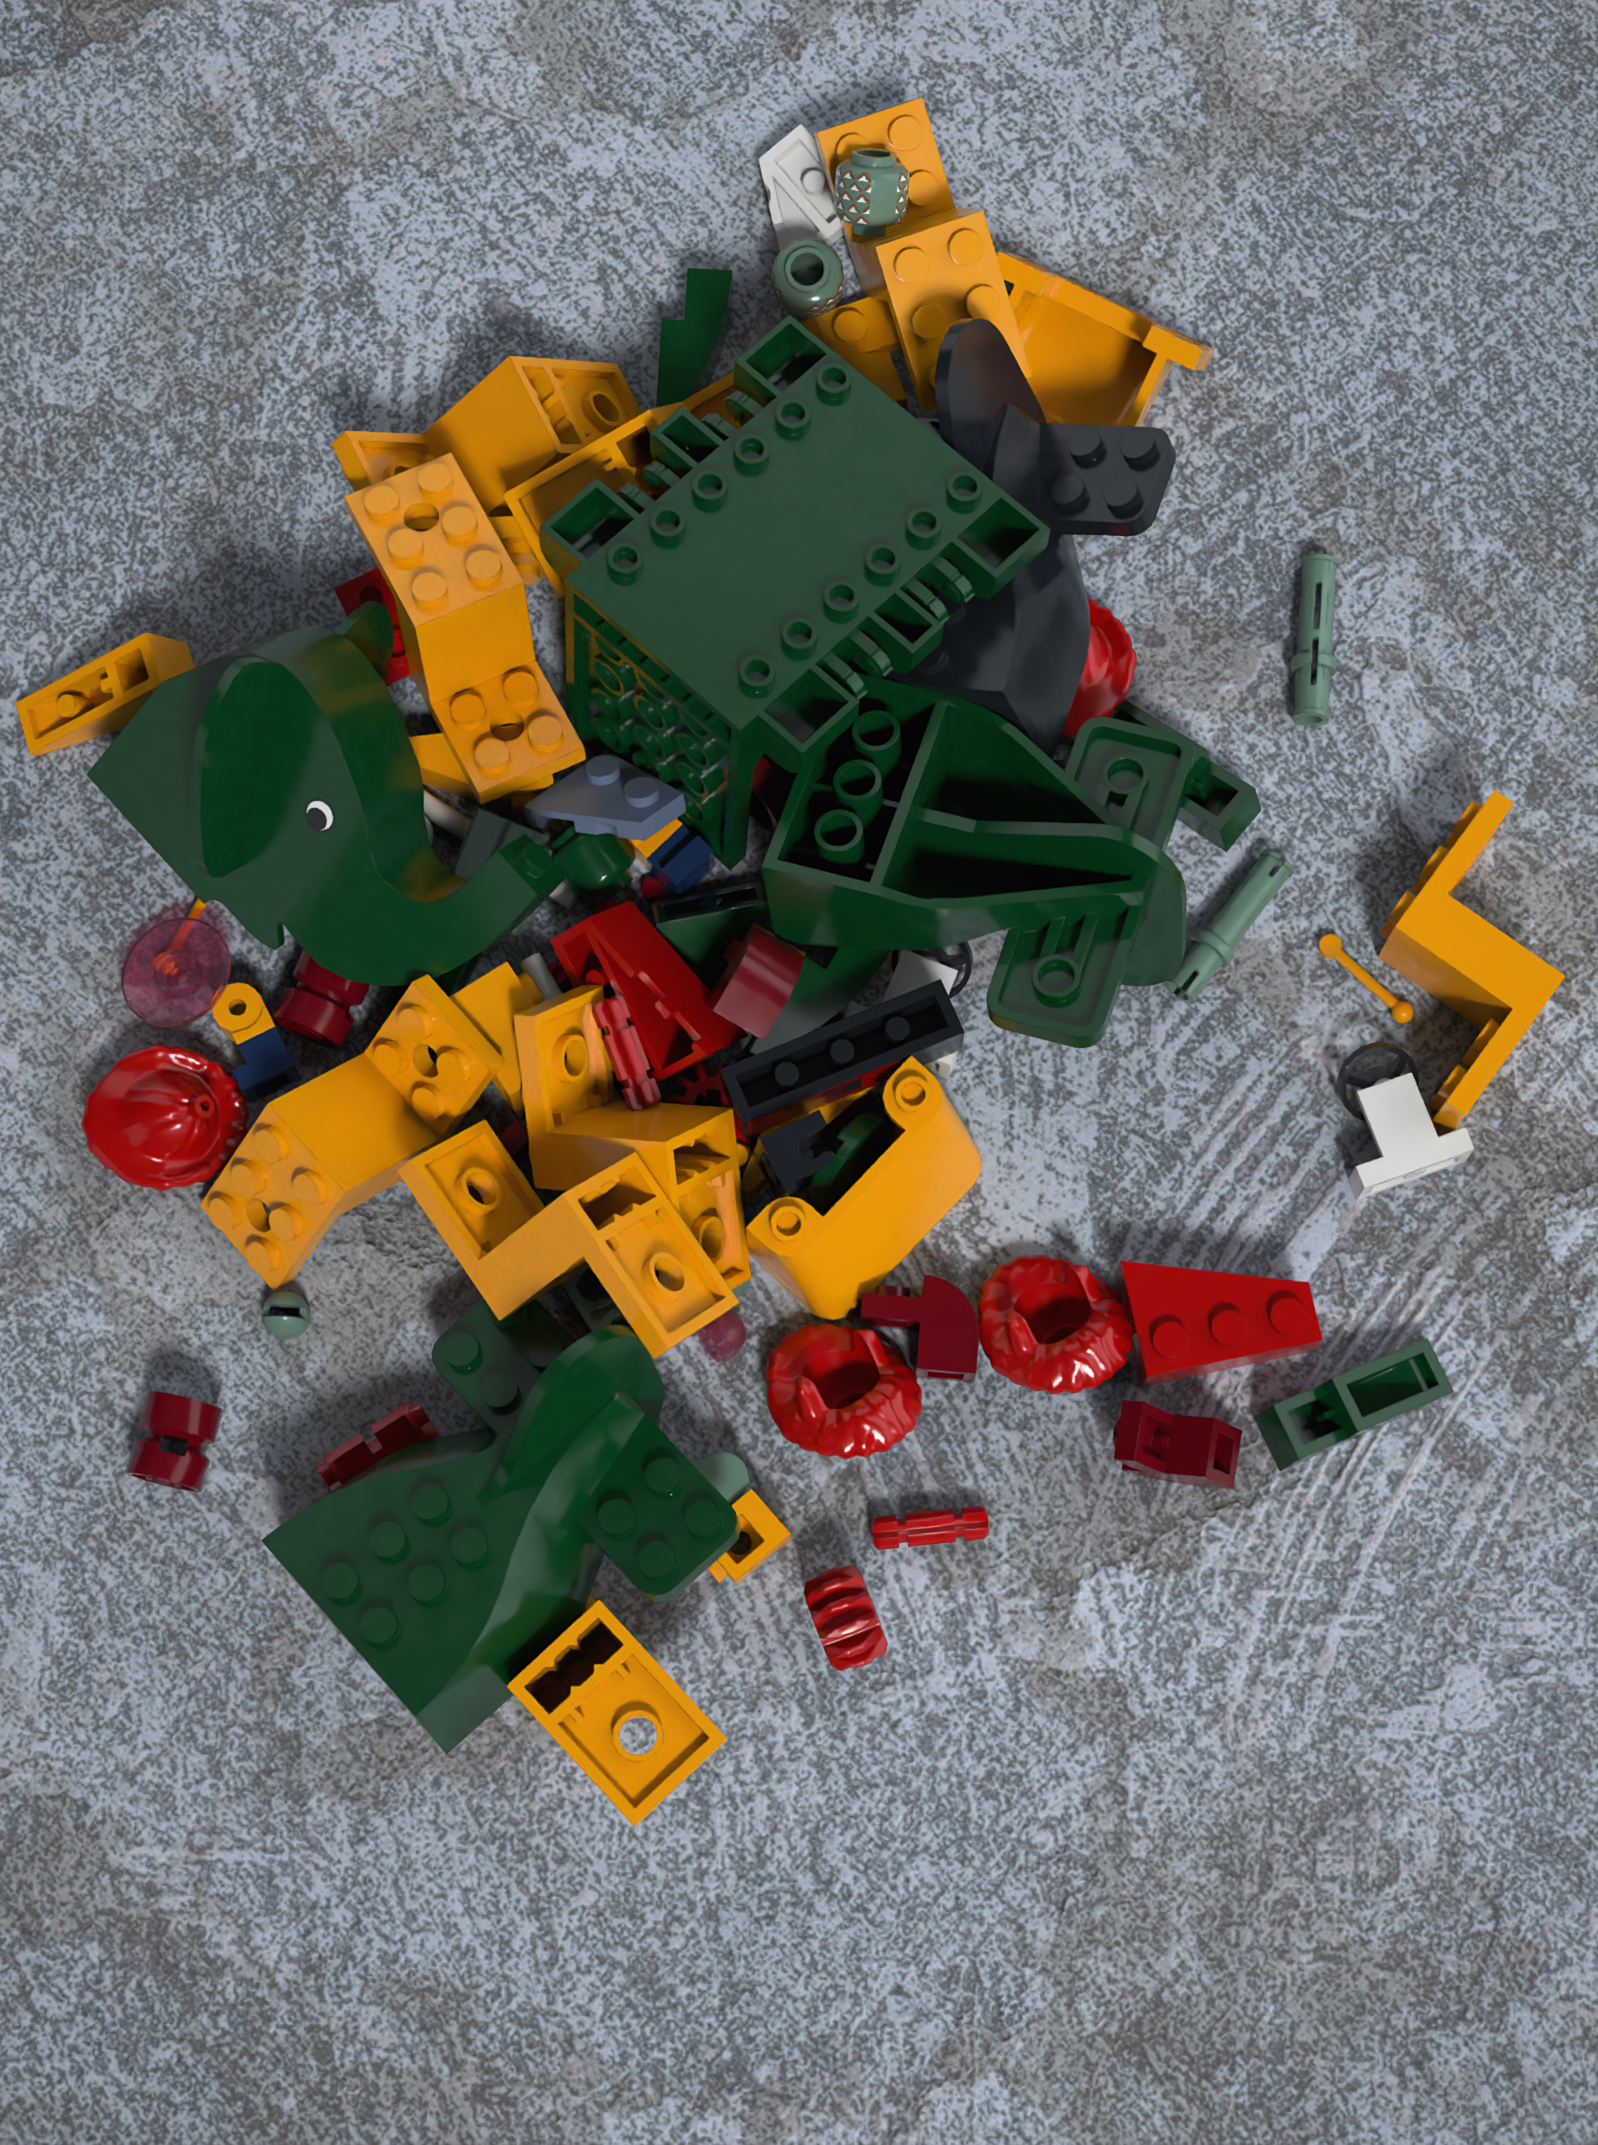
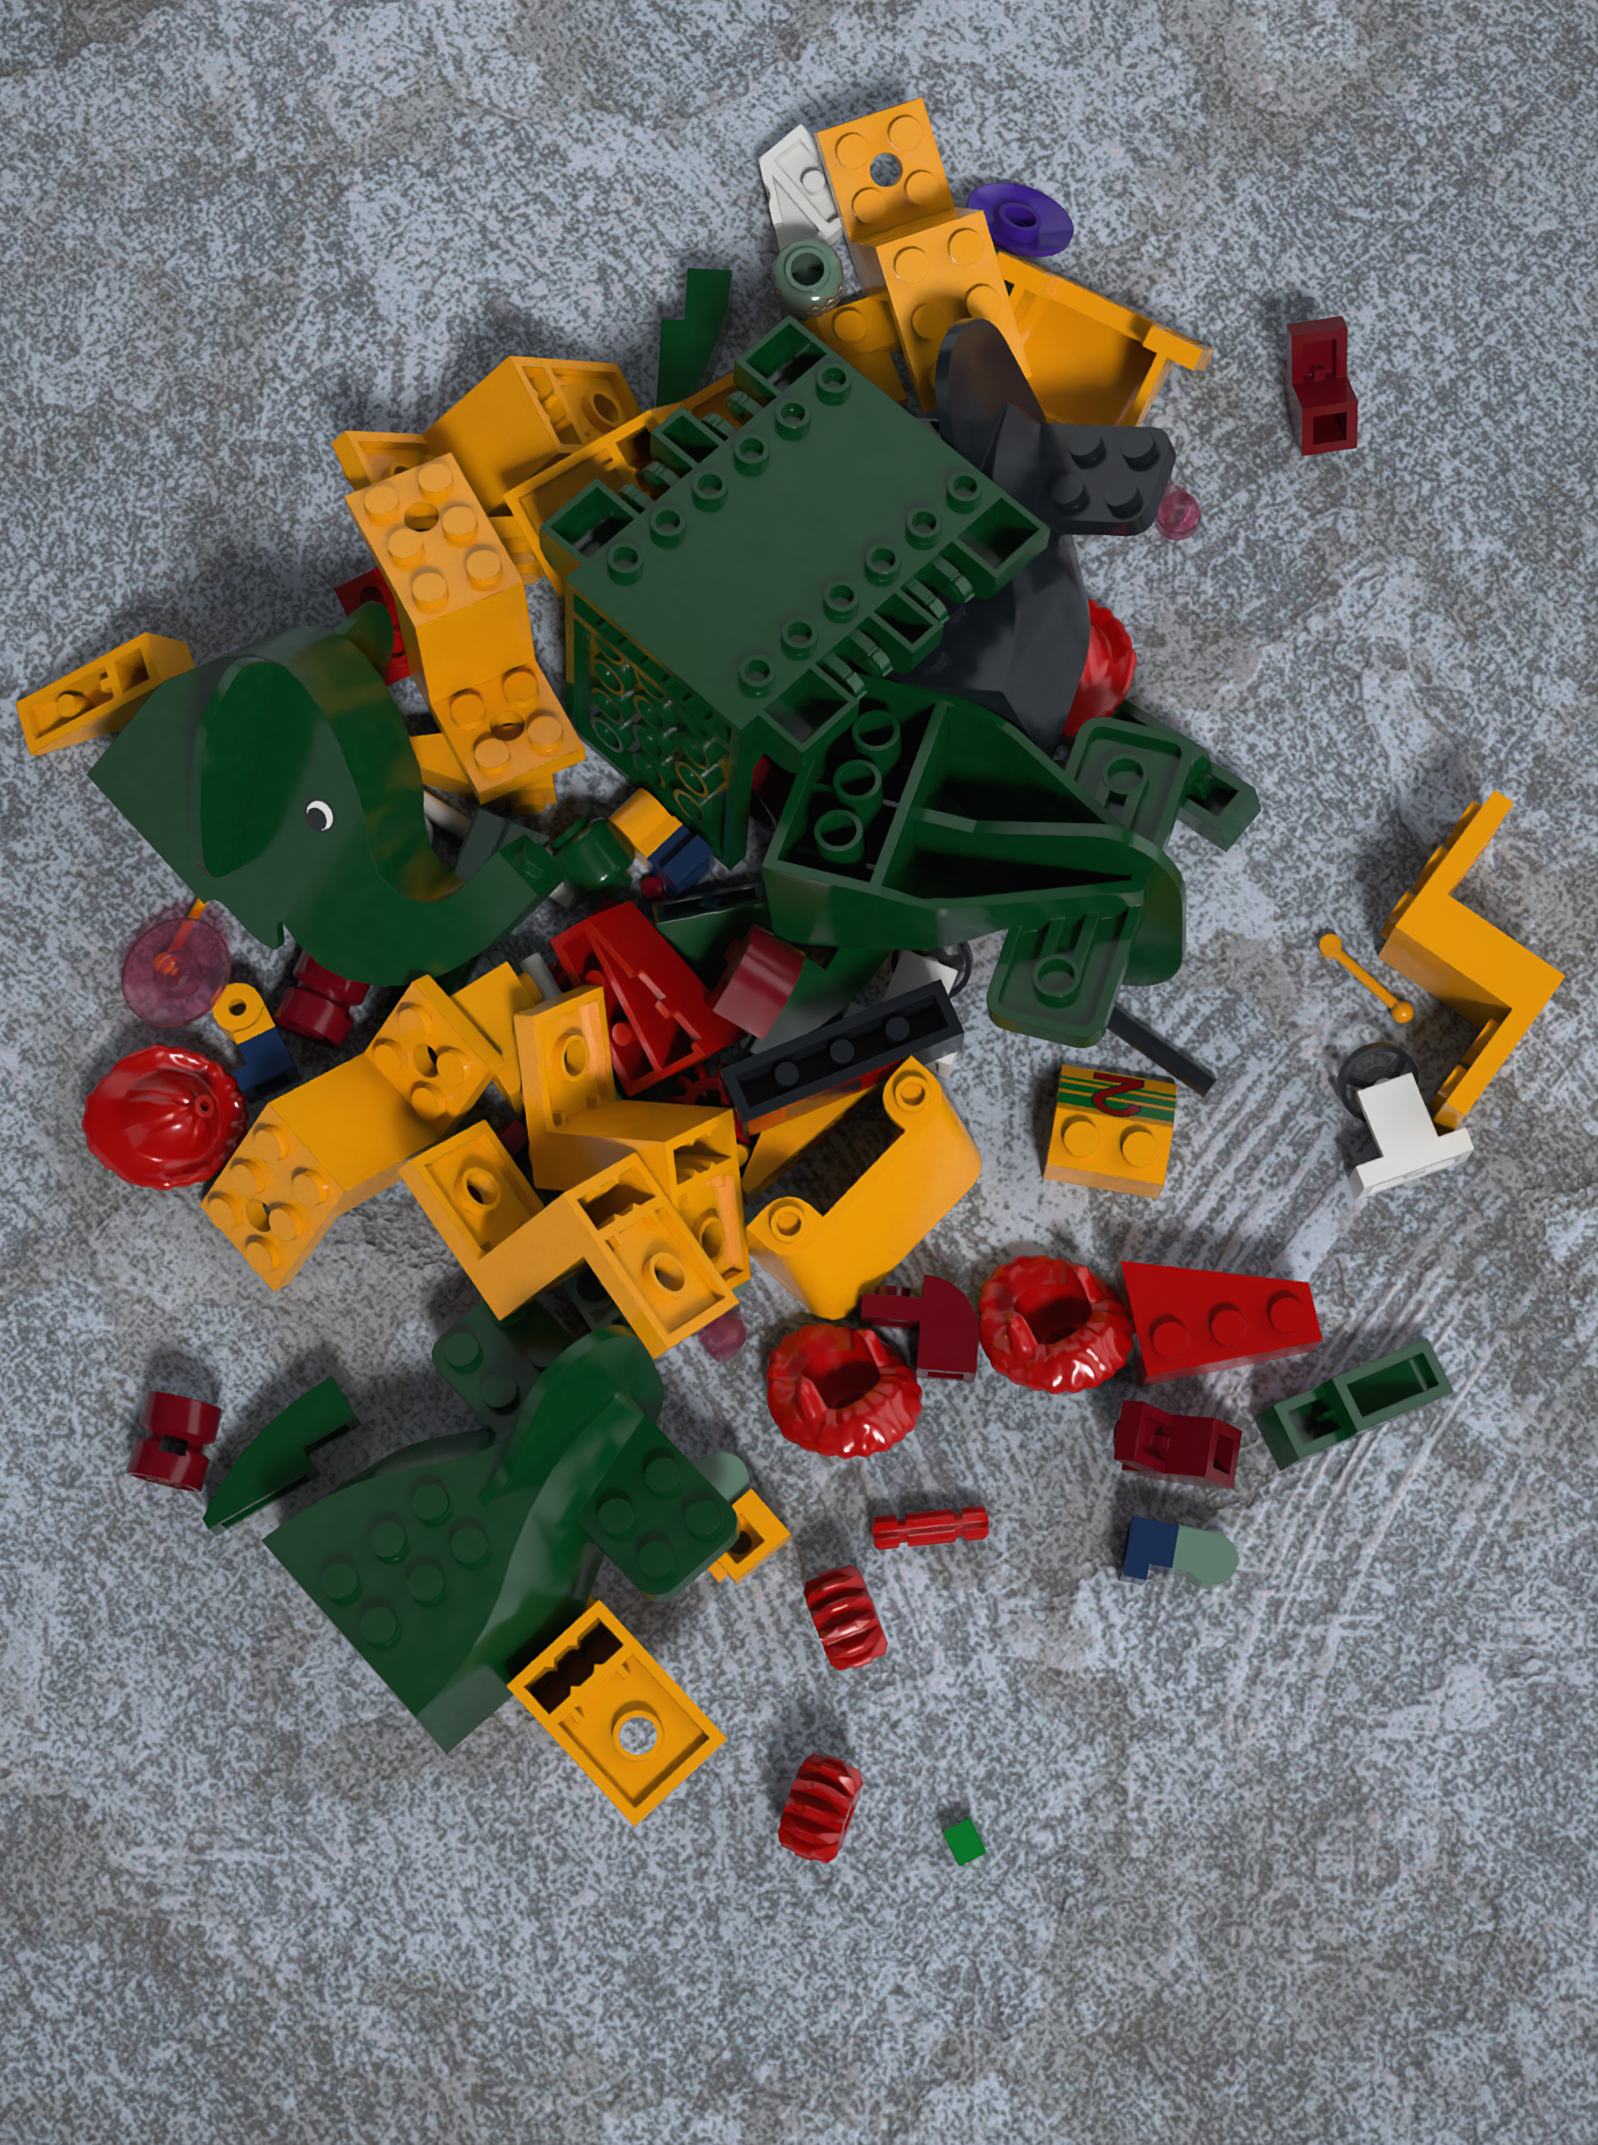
(280, 1455): none -> dark green slope
(286, 1326): sand green hinge -> none
(392, 1433): red hinge -> none
(609, 798): sand blue wing -> none
(626, 1053): red axle -> none
(786, 1155): black hinge -> none
(820, 1808): none -> red gear
(864, 1143): dark green tile -> none
(871, 191): sand green head -> none
(964, 1842): none -> green piece
(1023, 219): none -> dark purple dish
(1111, 1131): none -> light orange slope
(1160, 1052): none -> black bar
(1189, 520): none -> clear pink hinge
(1197, 1554): none -> leg
(1214, 945): sand green pin -> none
(1312, 700): sand green pin -> none
(1317, 386): none -> dark red brick

